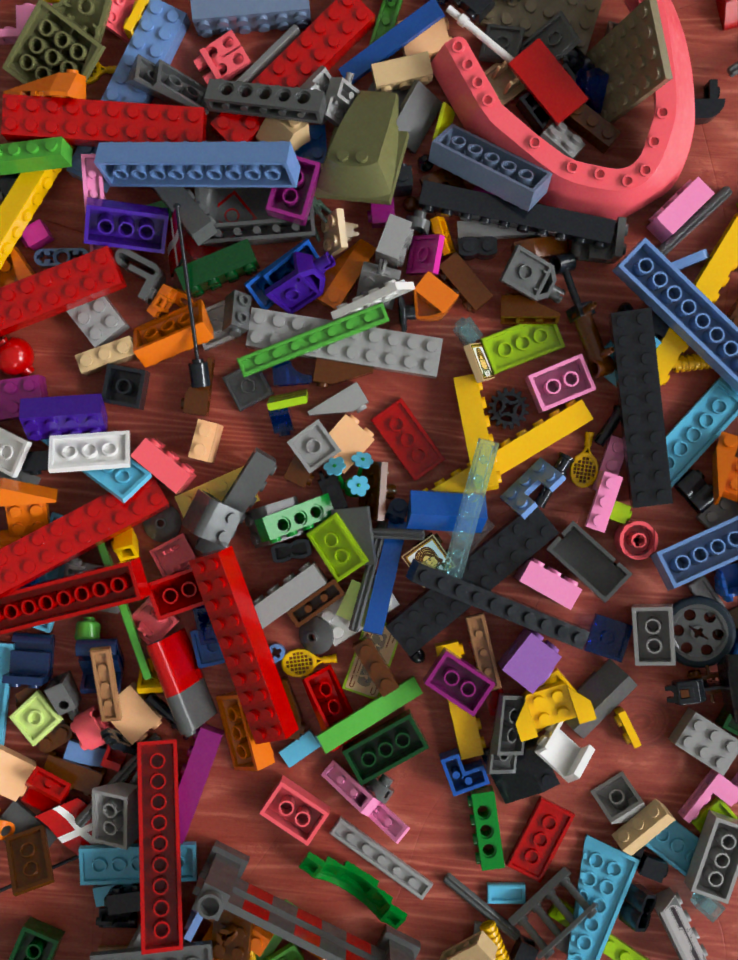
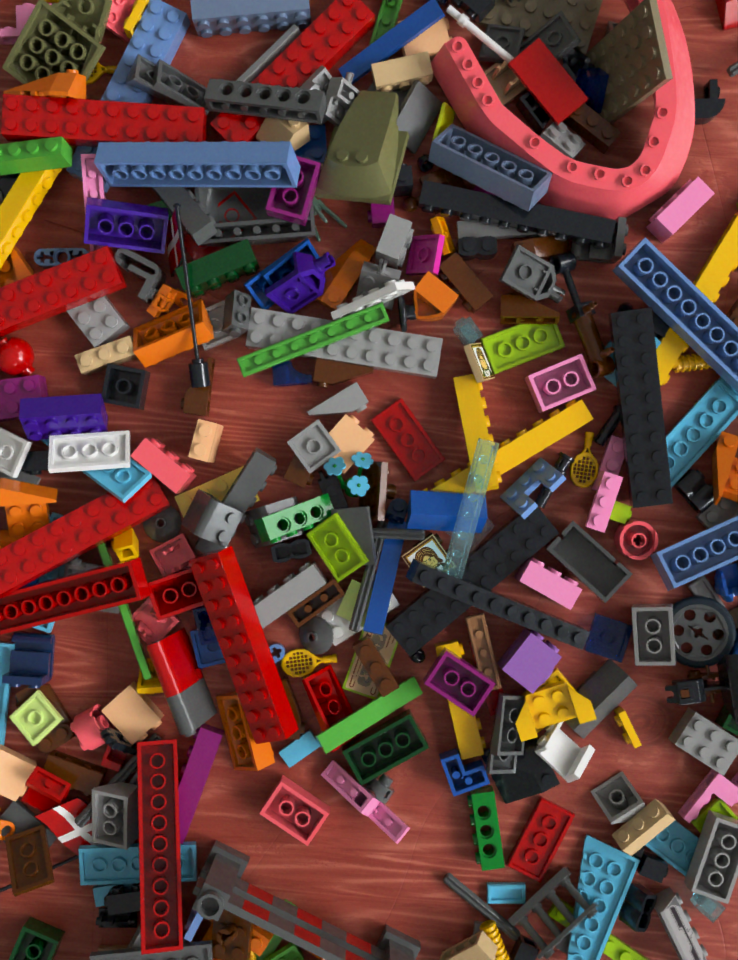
(36, 235): dark pink brick -> none
(64, 694): dark grey torso -> none
(82, 650): dark blue piece -> none
(87, 629): bright green head -> none
(87, 757): medium blue slope -> none
(105, 683): medium nougat tile -> none
(162, 708): black pin -> none
(223, 57): coral hips -> none
(247, 390): dark grey tile -> none
(281, 421): clear blue arch -> none
(287, 399): lime tile -> none
(337, 232): tan plate -> none
(357, 883): green piece -> none
(381, 858): light grey tile -> none
(419, 222): dark grey piece -> none
(513, 415): black gear -> none
(691, 260): medium blue beam -> none
(695, 220): dark grey axle -> none

